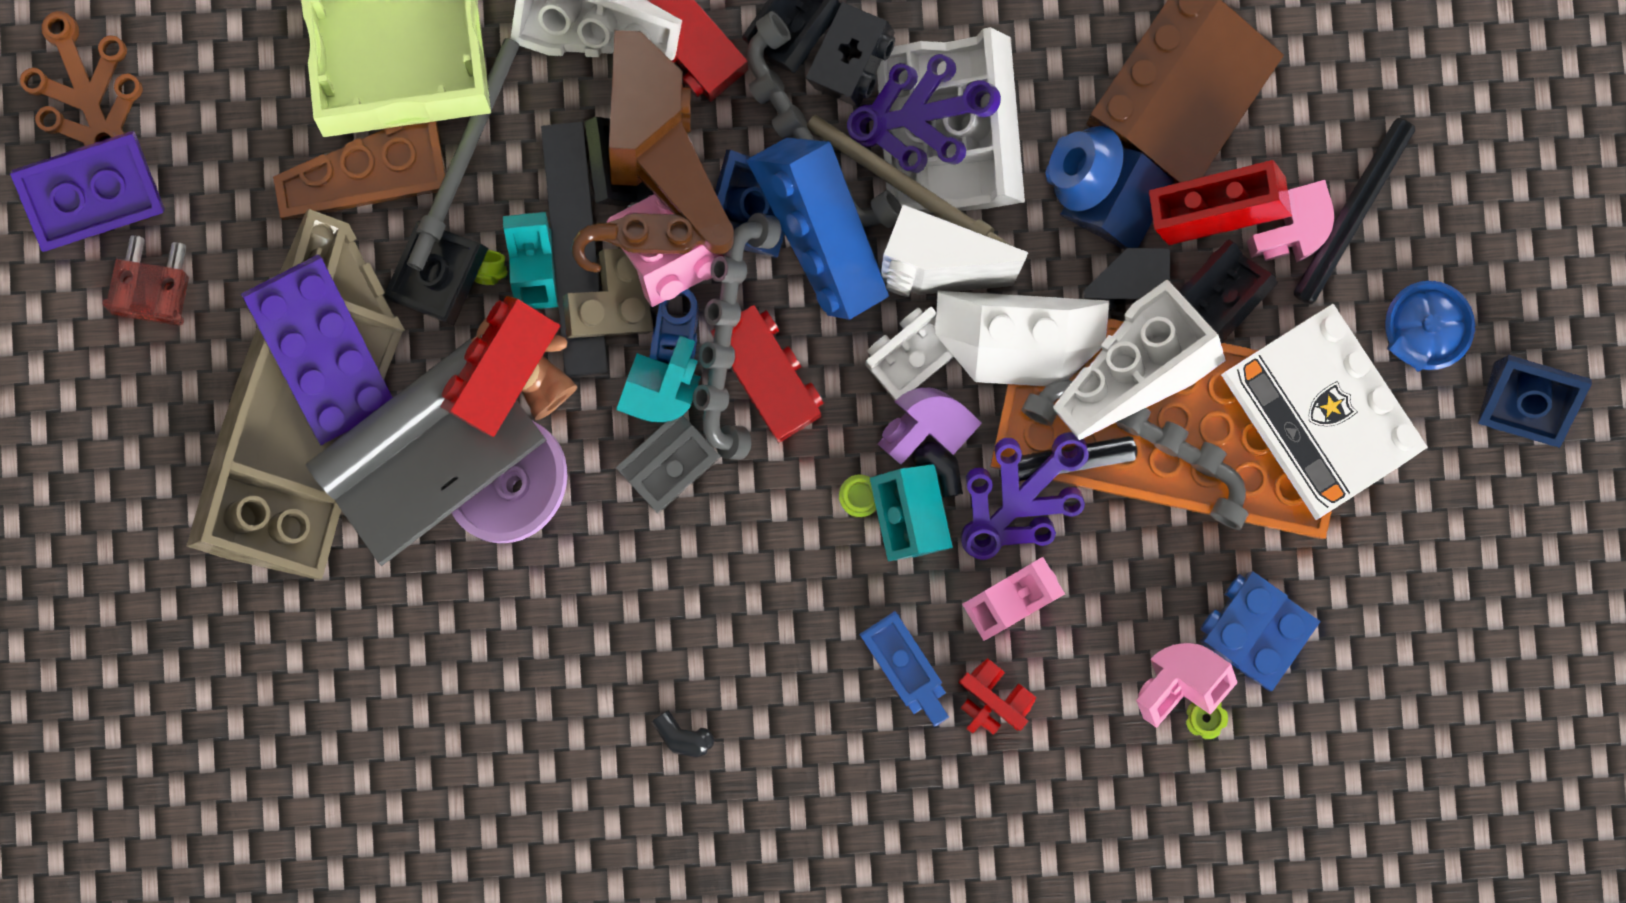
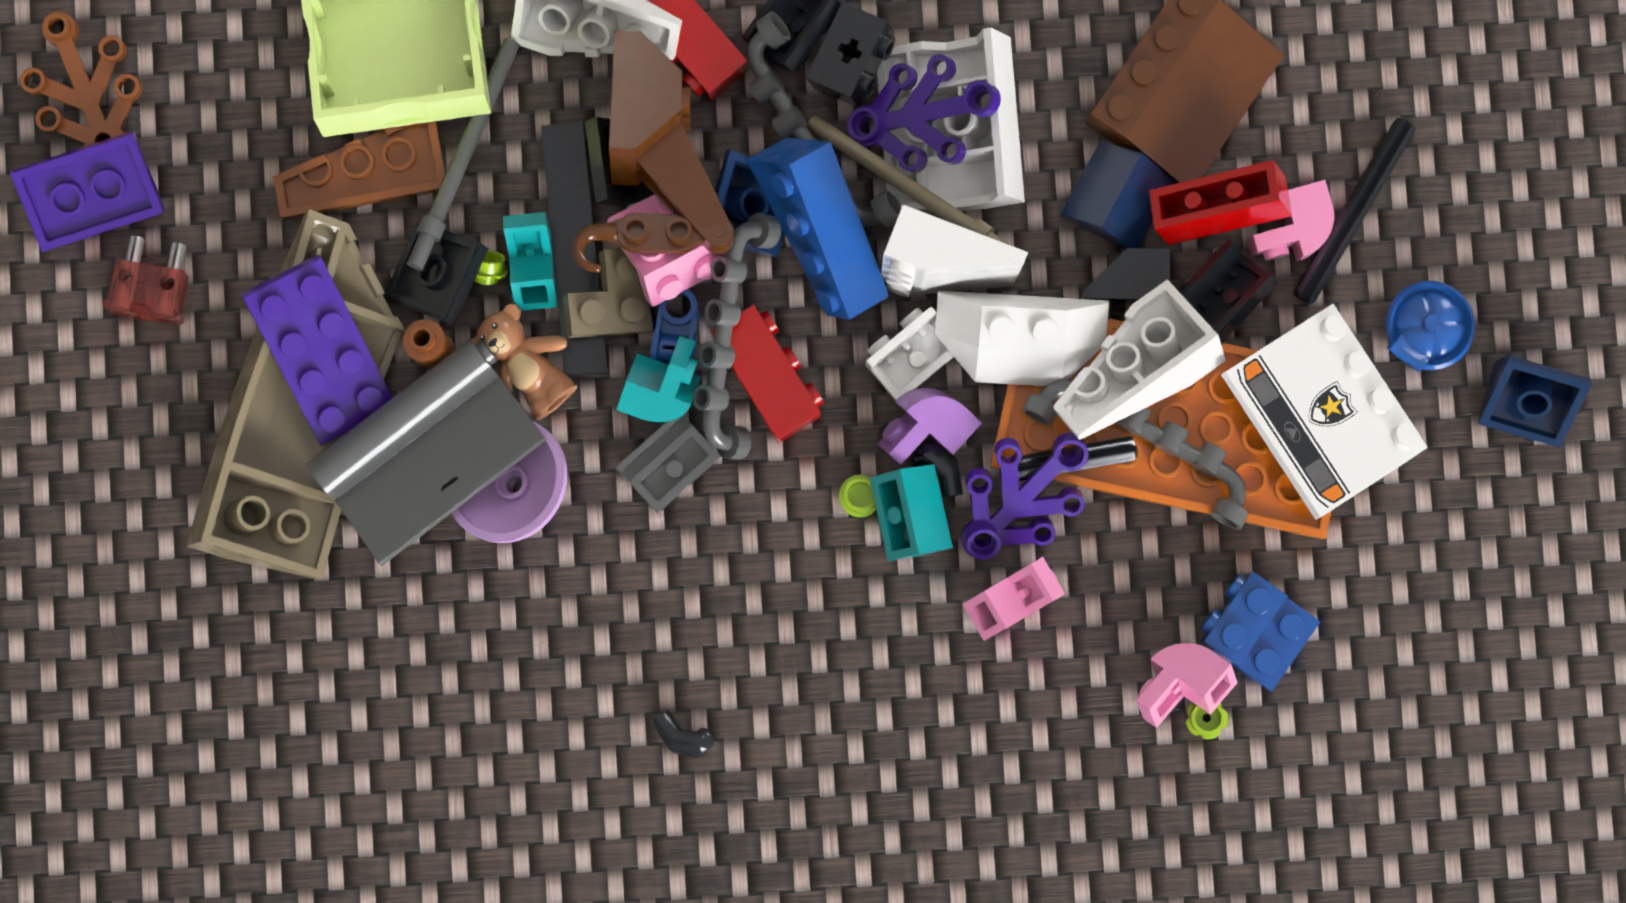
(427, 343): none -> dark orange brick
(498, 365): brick -> none
(906, 667): blue hinge -> none
(1012, 709): red hips -> none
(1085, 167): blue piece -> none

